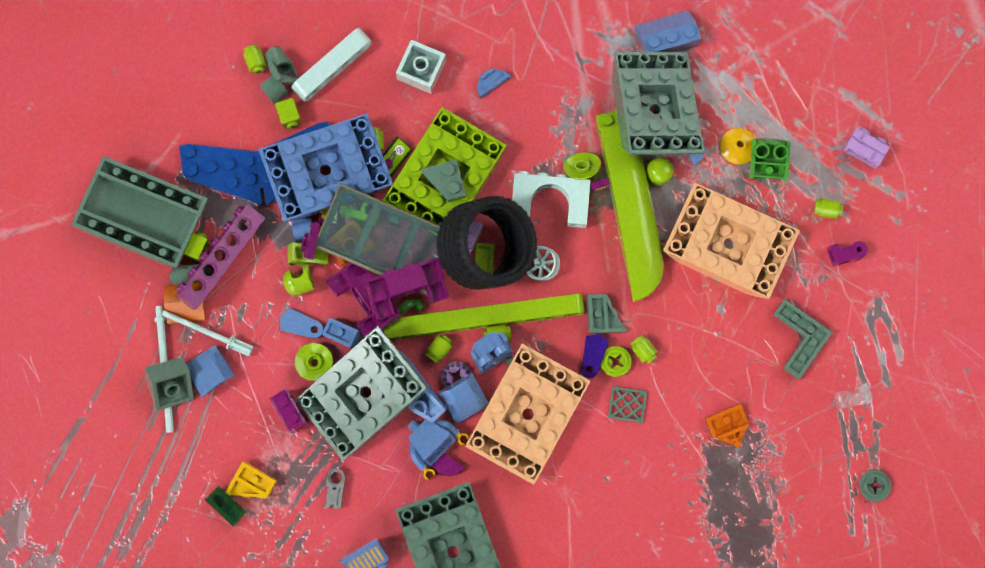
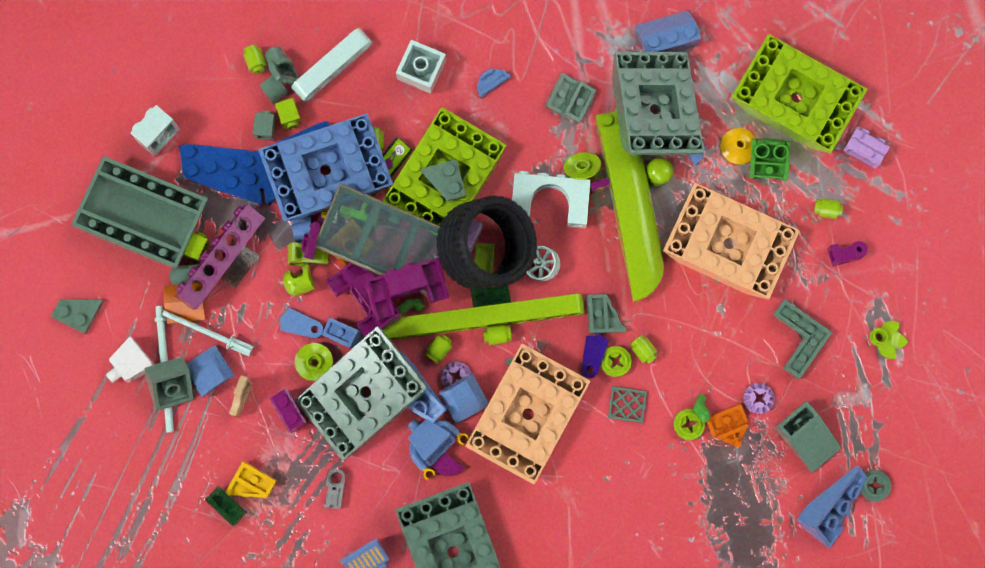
(77, 312): none -> sand green wing
(128, 362): none -> white torso
(154, 130): none -> light aqua brick
(239, 267): none -> clear smoke slope
(240, 396): none -> tan tile
(264, 126): none -> sand green brick
(490, 296): none -> clear green slope
(490, 351): medium blue slope -> none
(570, 98): none -> sand green slope
(685, 433): none -> lime gear
(700, 409): none -> bright green arm
(758, 407): none -> lavender gear
(808, 436): none -> sand green slope
(825, 95): none -> lime slope
(827, 511): none -> medium blue wedge
(890, 339): none -> lime plate

